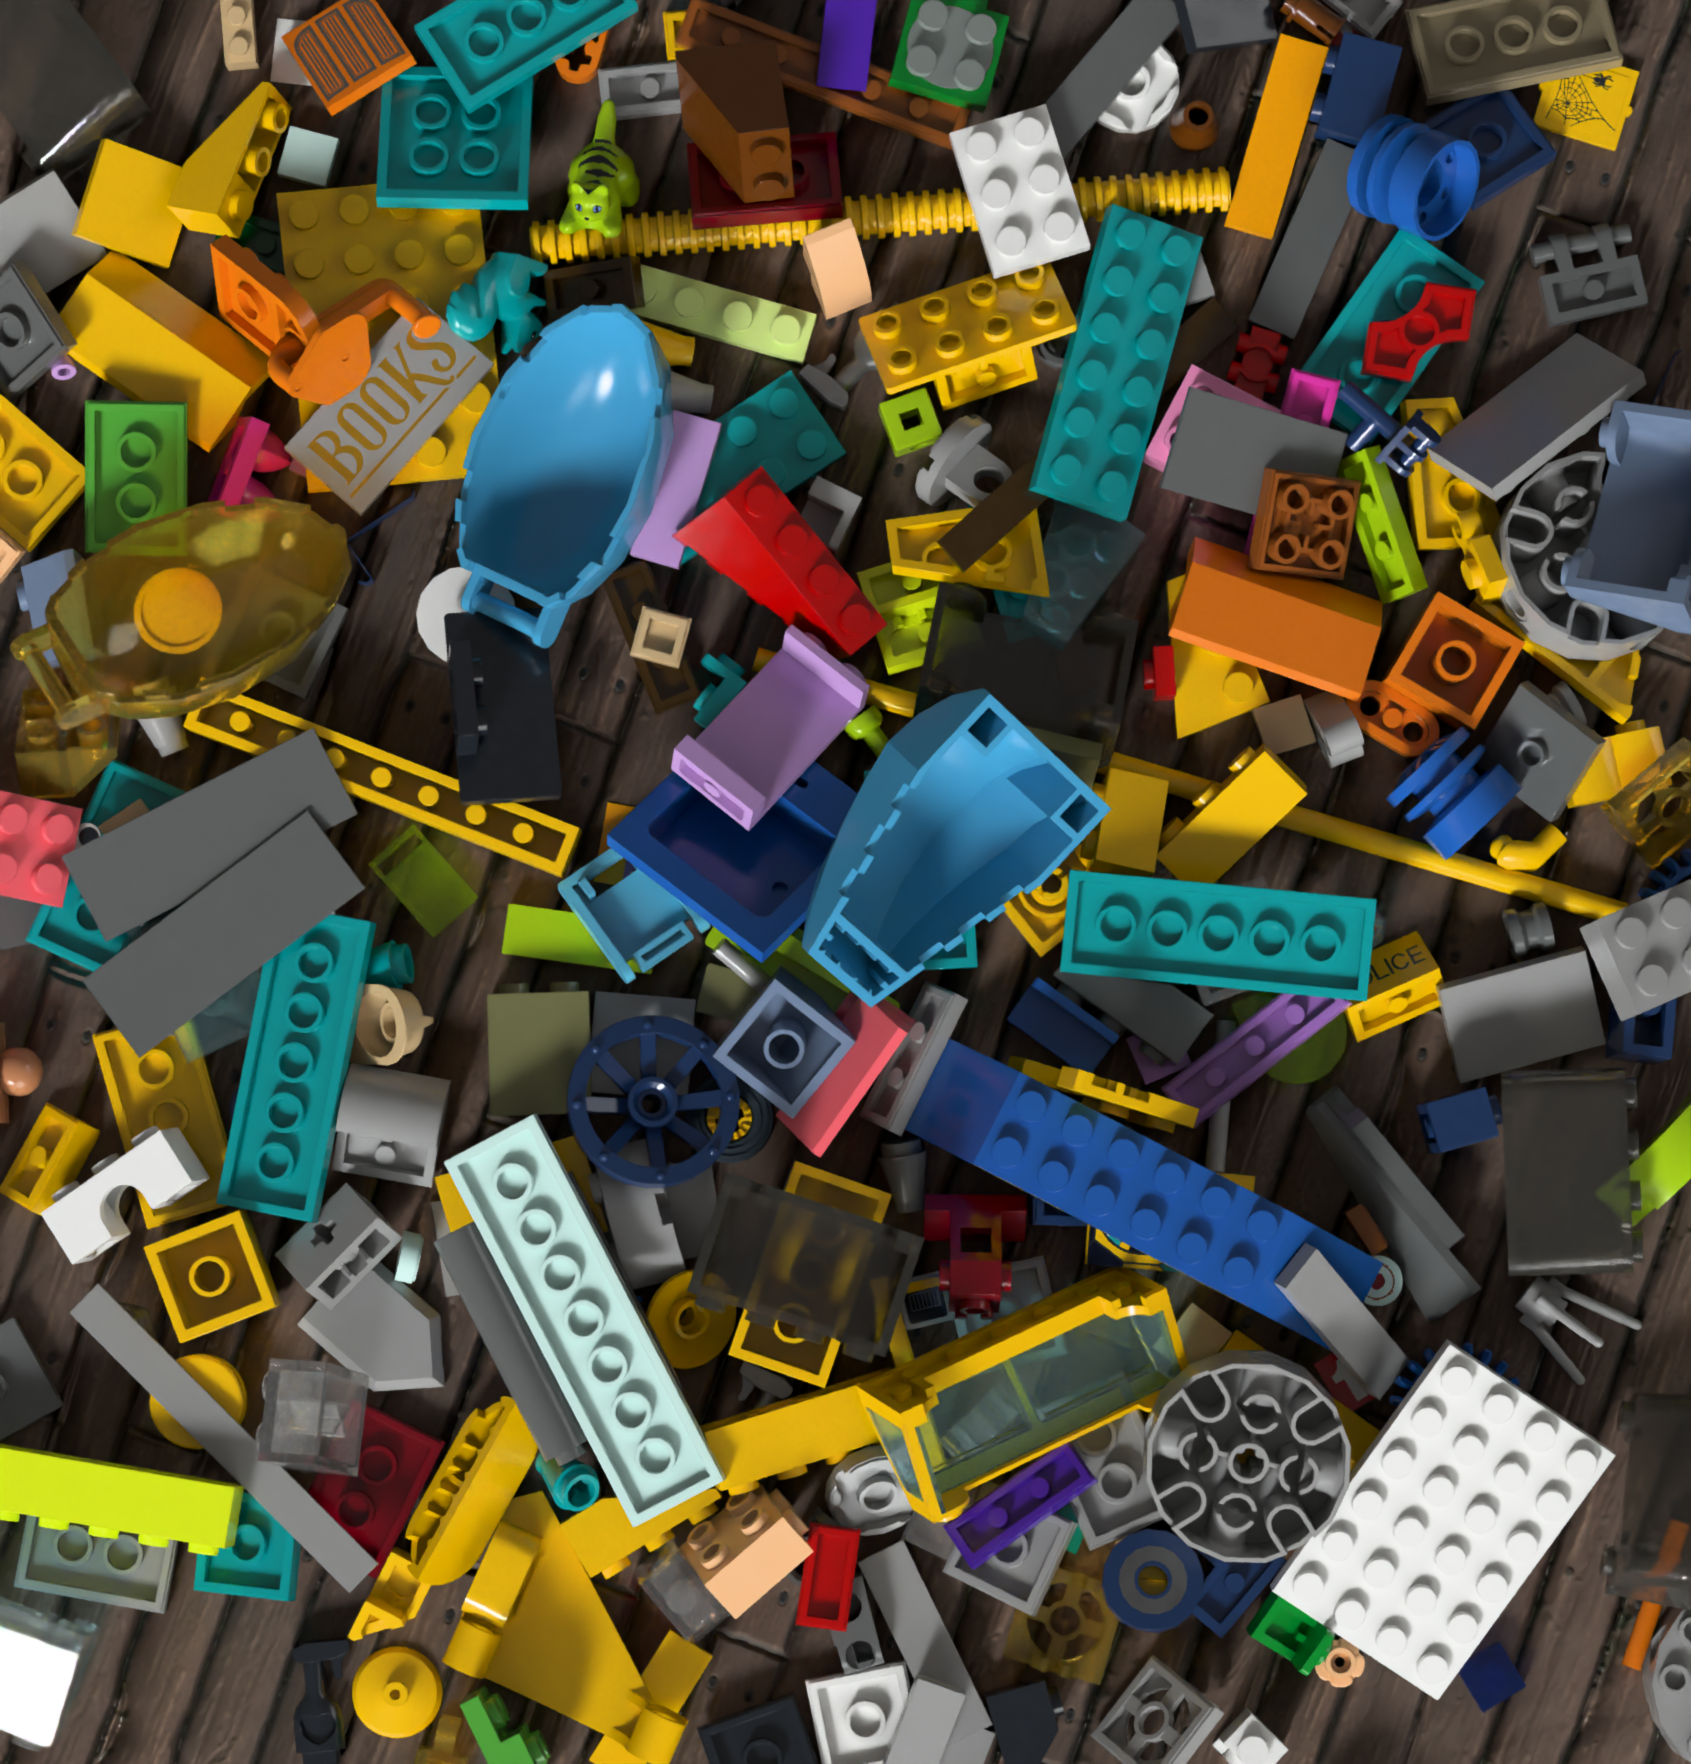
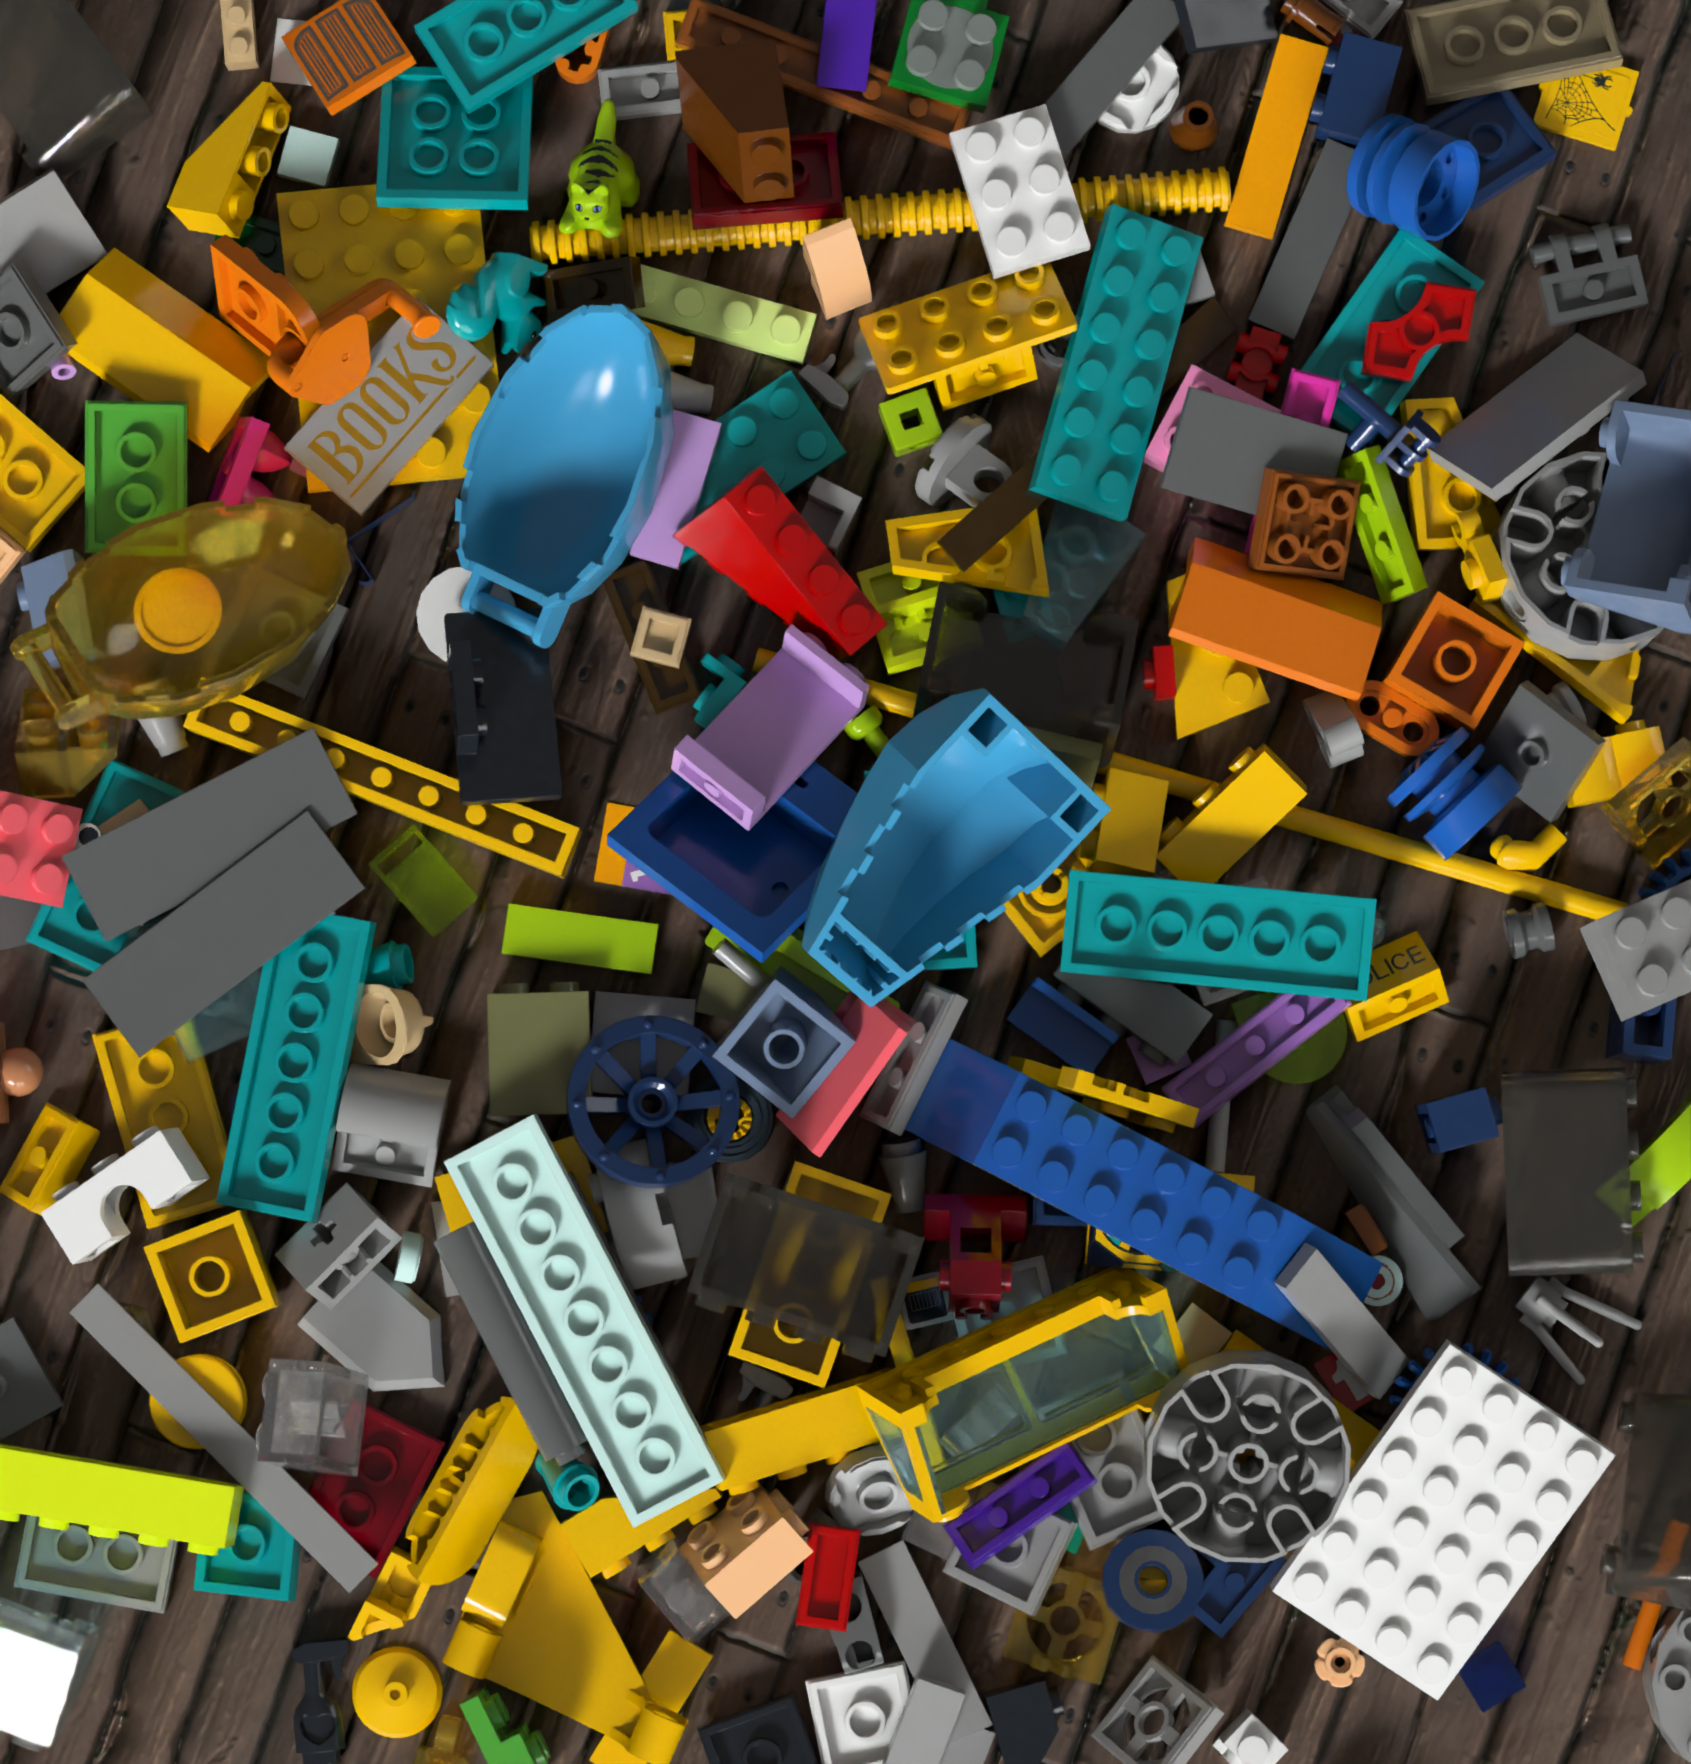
(128, 204): yellow tile -> none
(631, 918): medium azure container -> none
(695, 1337): yellow dish -> none
(1284, 725): tan tile -> none
(1291, 1633): green bracket -> none
(1520, 1014): light grey tile -> none

